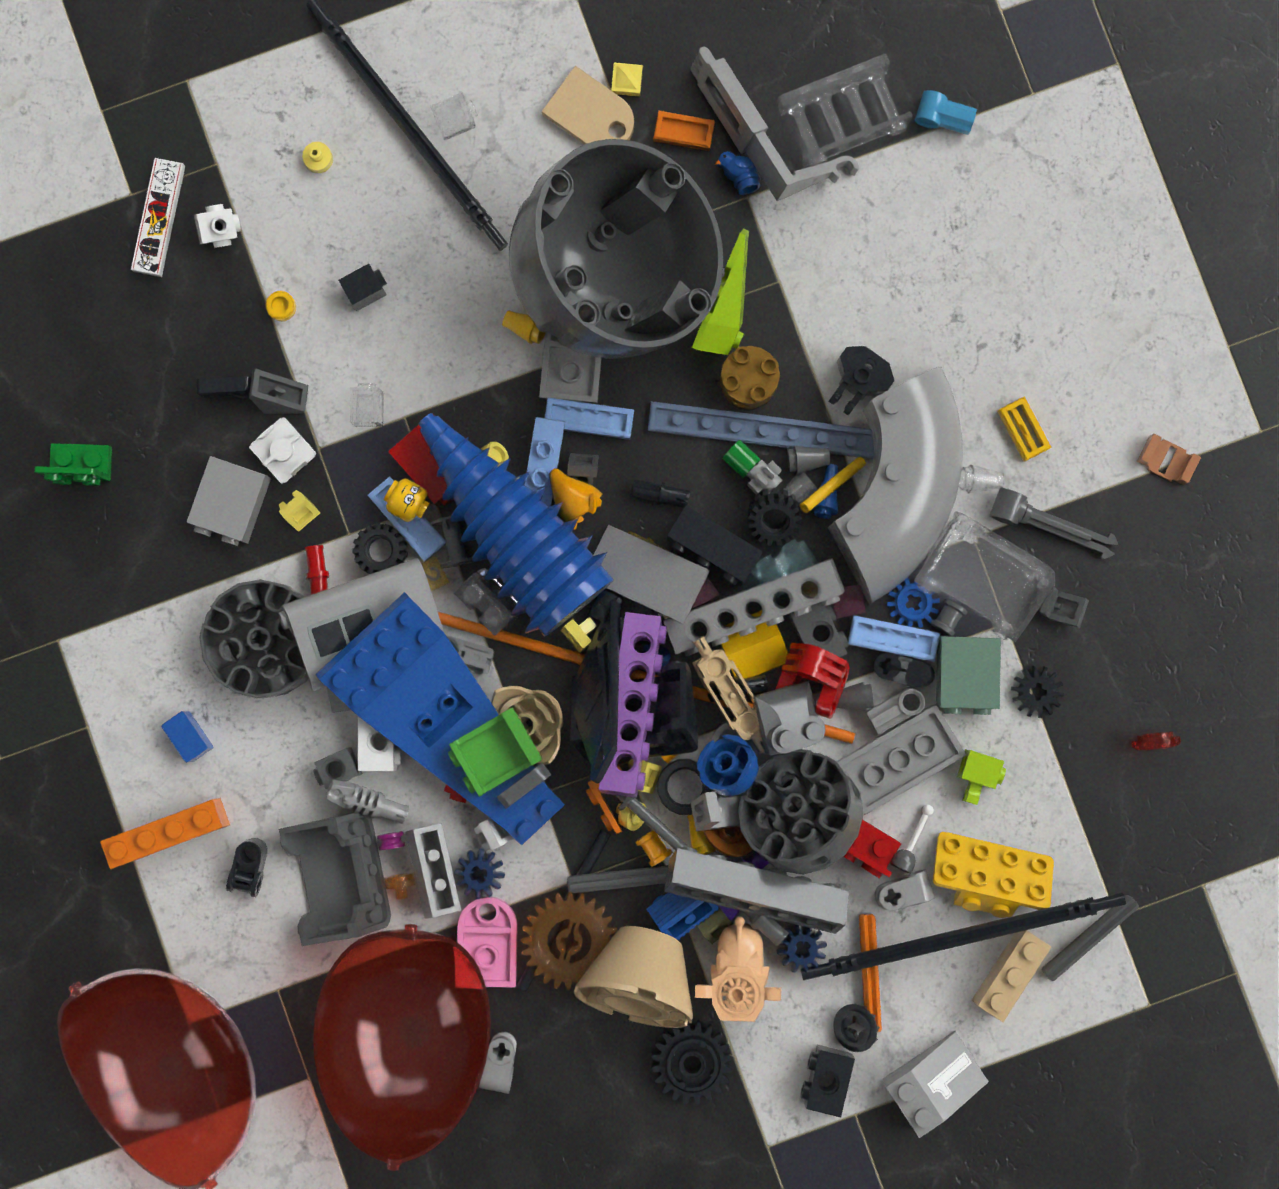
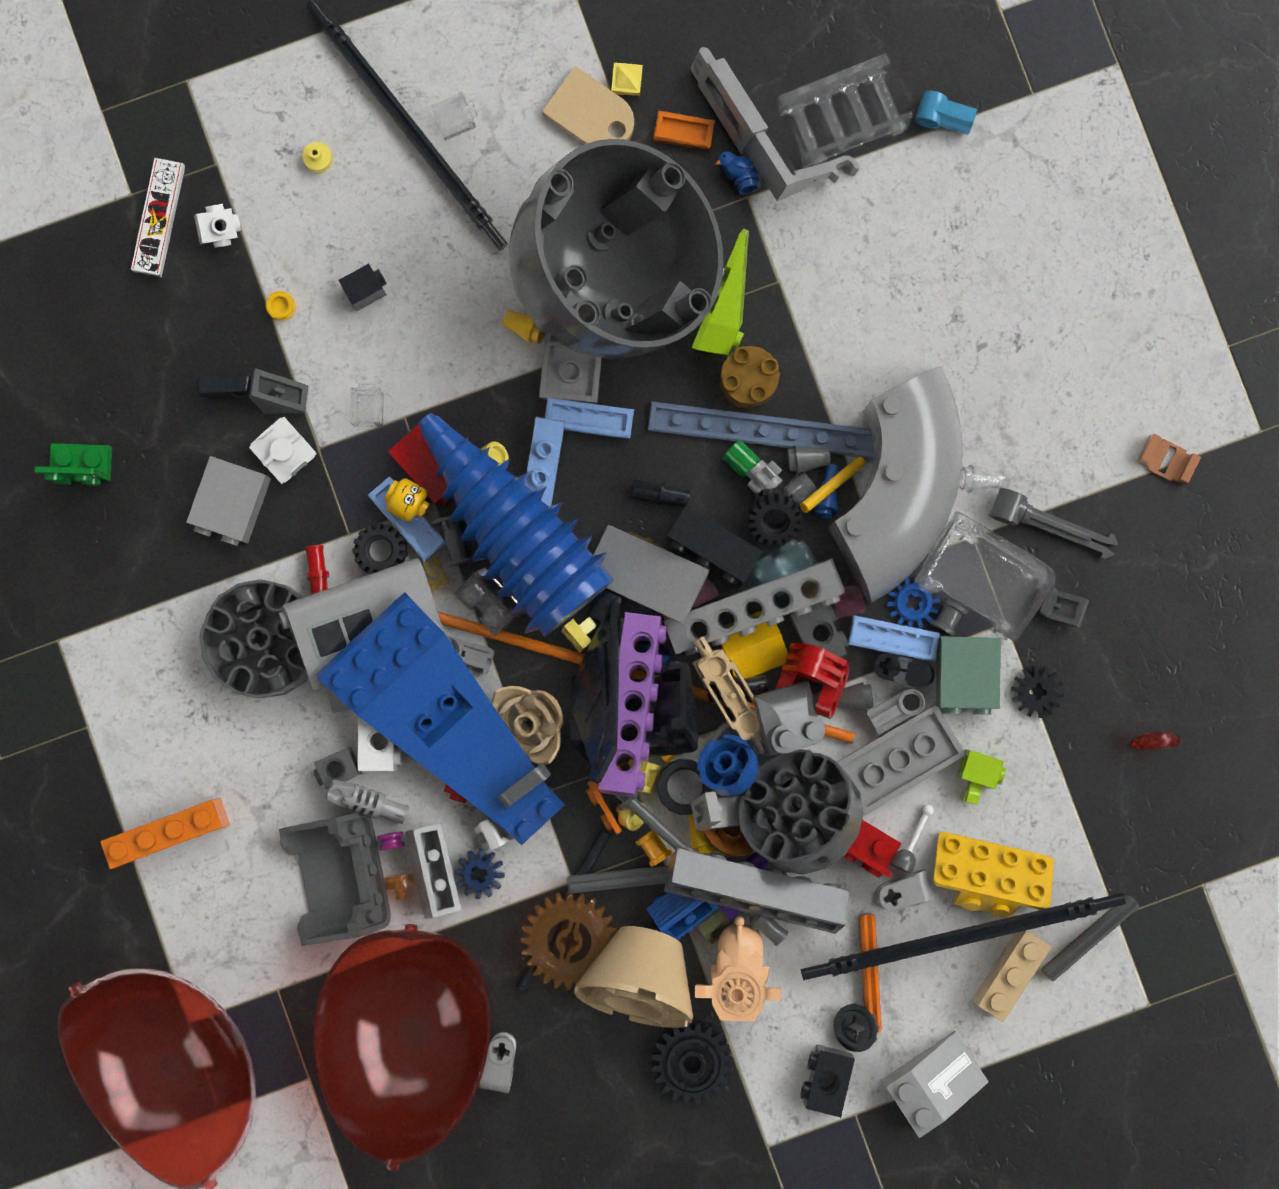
(187, 736): blue piece -> none
(246, 873): black piece -> none
(298, 511): light yellow tile -> none
(491, 941): bright pink tile -> none
(494, 752): bright green panel -> none
(576, 496): light orange hat -> none
(583, 465): dark grey tile -> none
(812, 947): dark blue gear -> none
(859, 378): black hinge -> none
(1025, 455): yellow tile -> none

